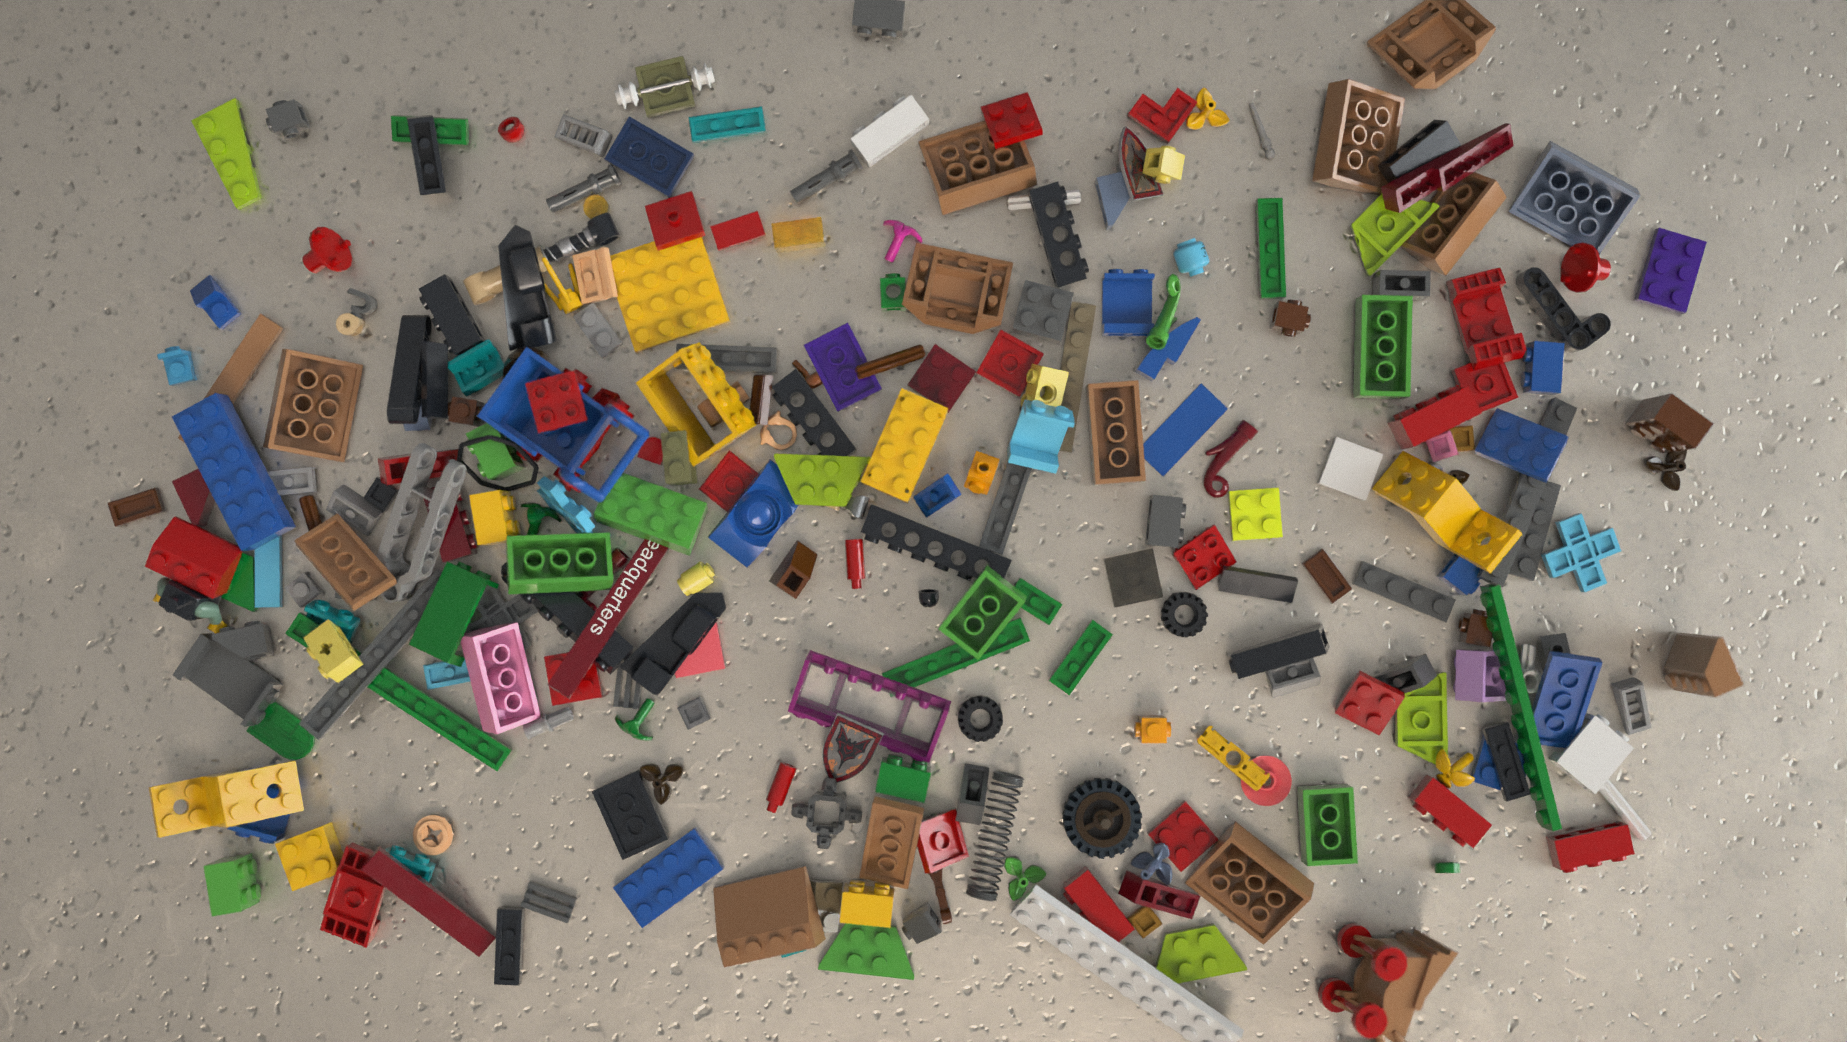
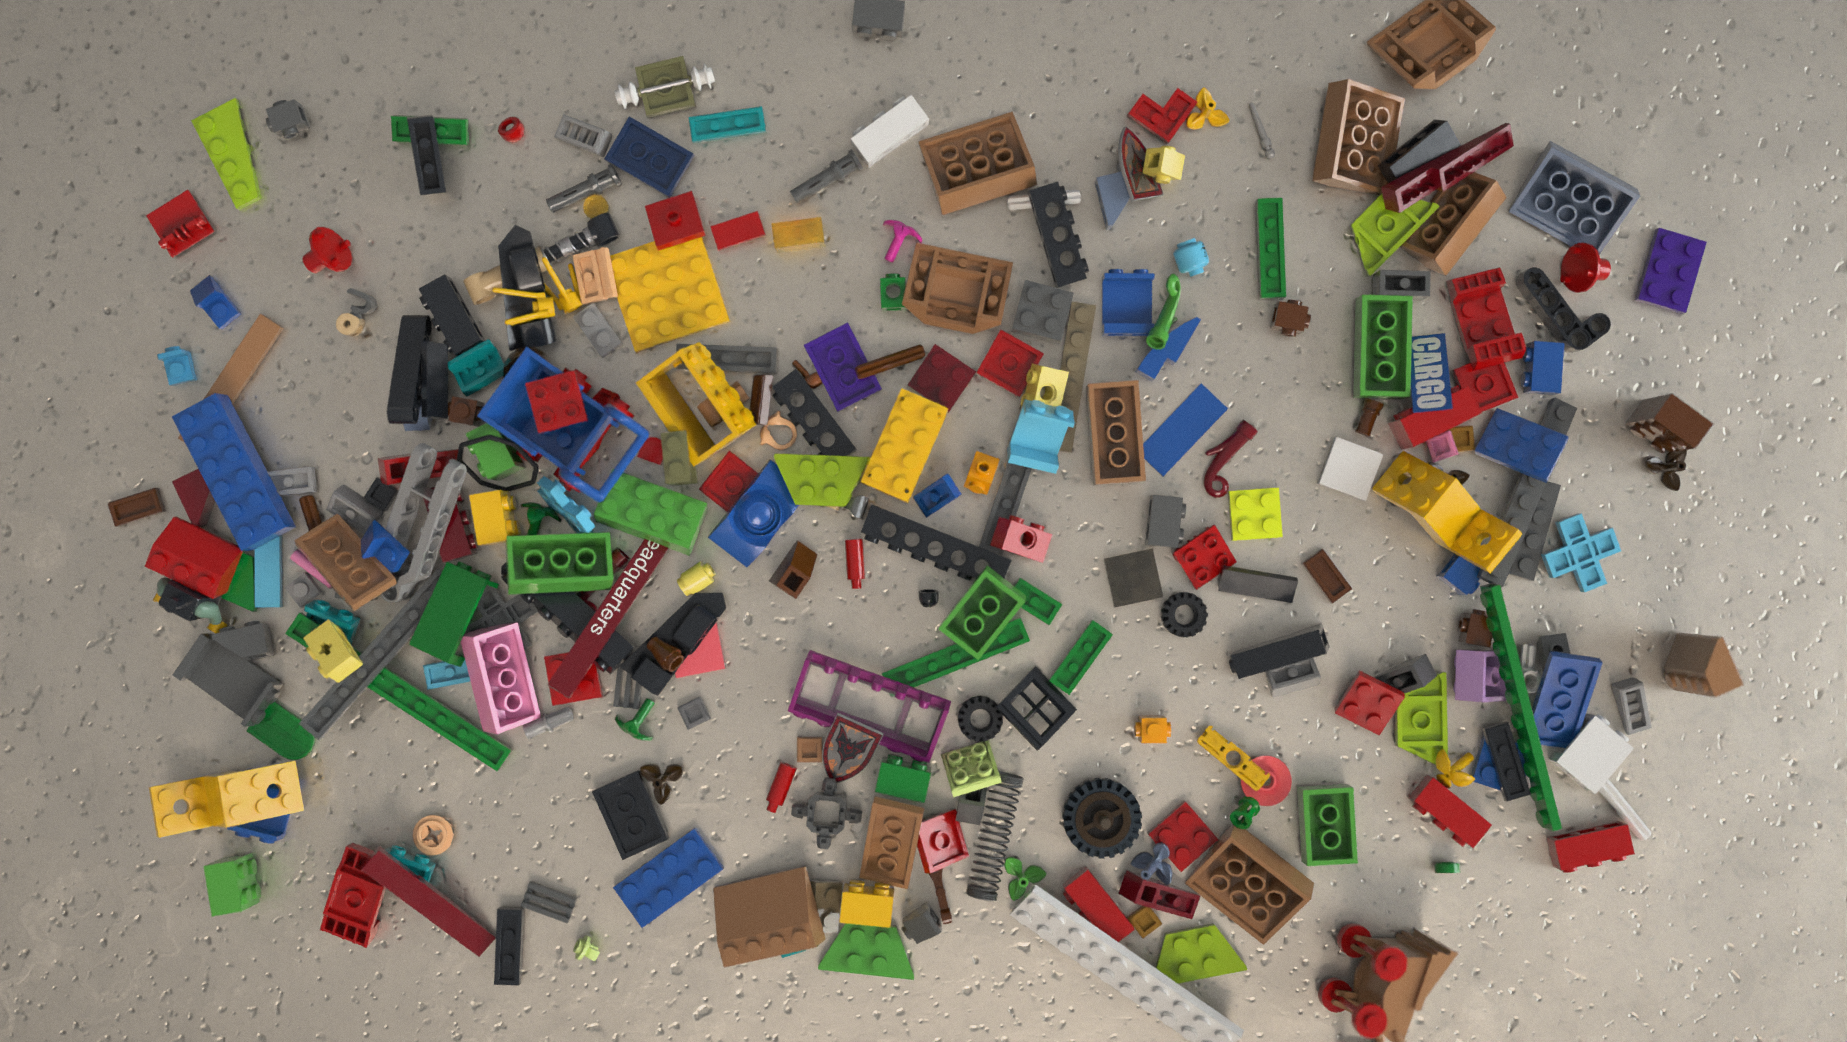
(180, 223): none -> red hinge
(300, 559): none -> bright pink piece
(310, 856): yellow brick -> none
(312, 405): medium nougat slope -> none
(383, 546): none -> blue slope
(541, 308): none -> yellow plant
(585, 948): none -> yellowish green plate
(667, 655): none -> reddish brown cone
(809, 749): none -> medium nougat tile
(971, 768): none -> yellowish green tile
(1008, 535): none -> brick
(1011, 120): red plate -> none
(1021, 723): none -> black piece
(1243, 805): none -> green bush
(1371, 410): none -> reddish brown pin
(1403, 591): dark grey plate -> none
(1430, 374): none -> sticker

